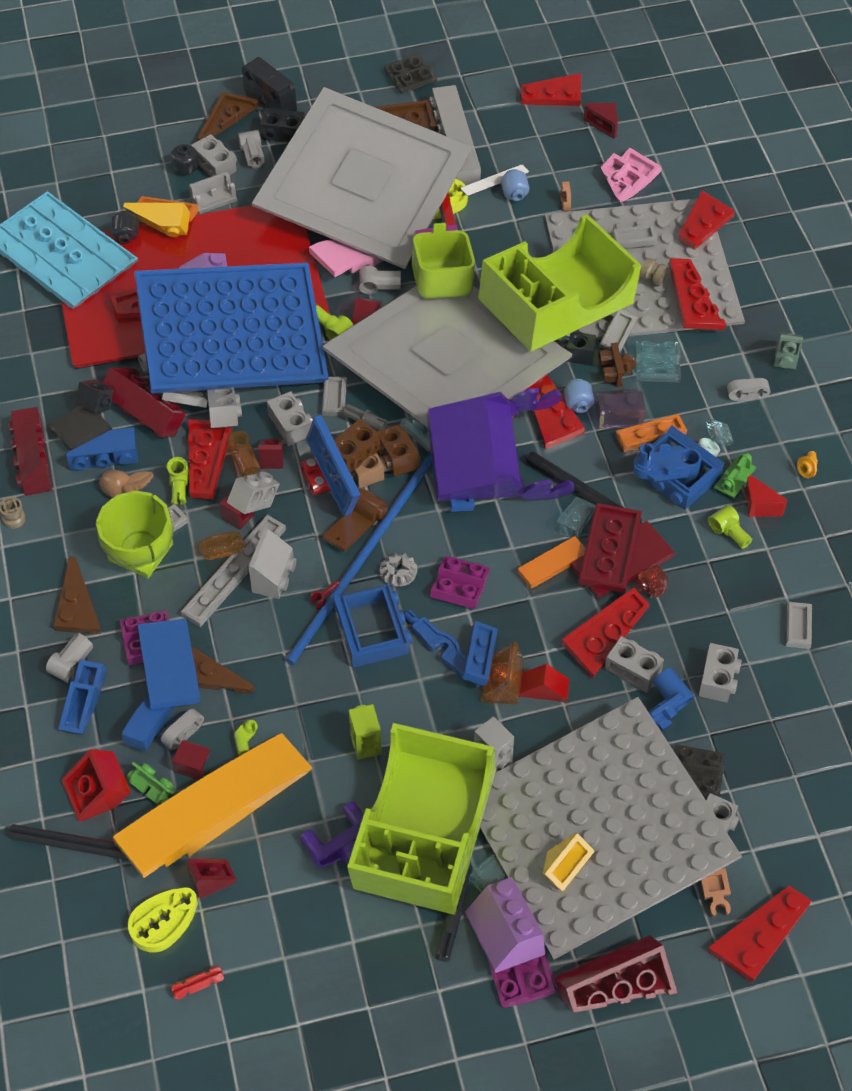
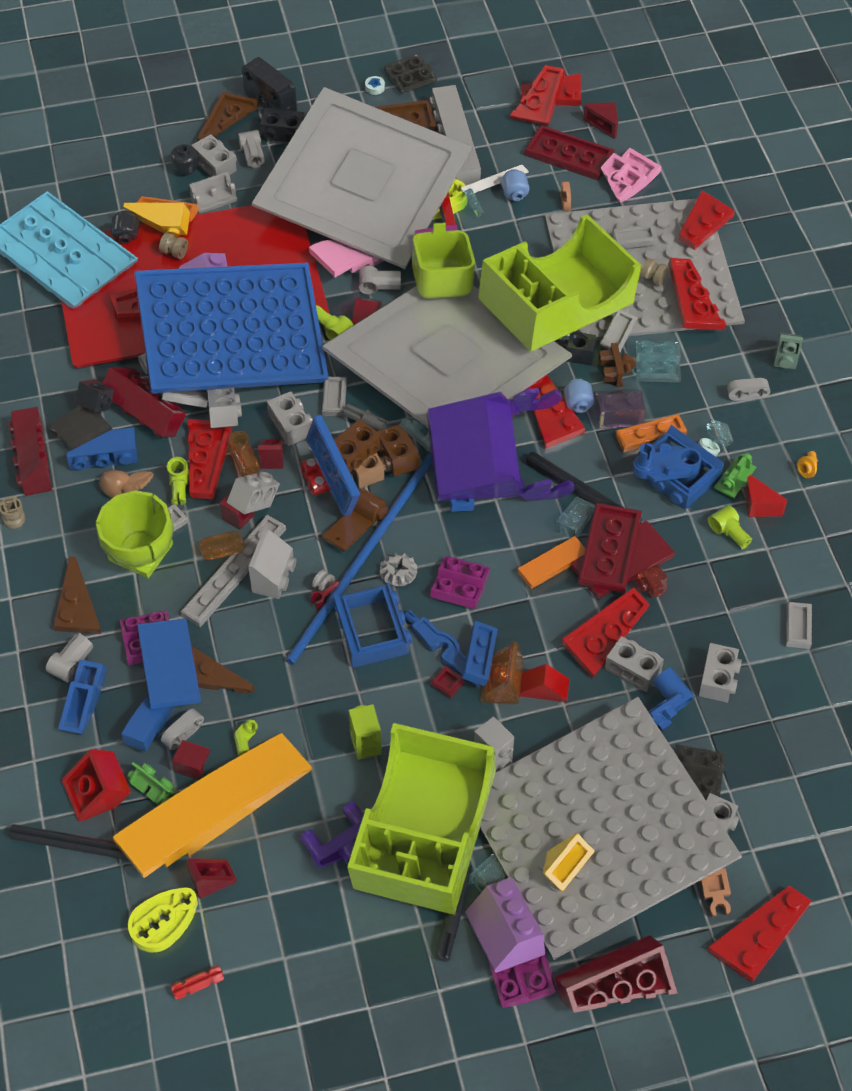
(173, 245): none -> dark tan wheel
(322, 580): none -> light grey bush
(374, 85): none -> light aqua tile
(447, 682): none -> dark red tile
(474, 203): none -> clear light blue tile
(541, 98): none -> red wing
(568, 152): none -> dark red tile

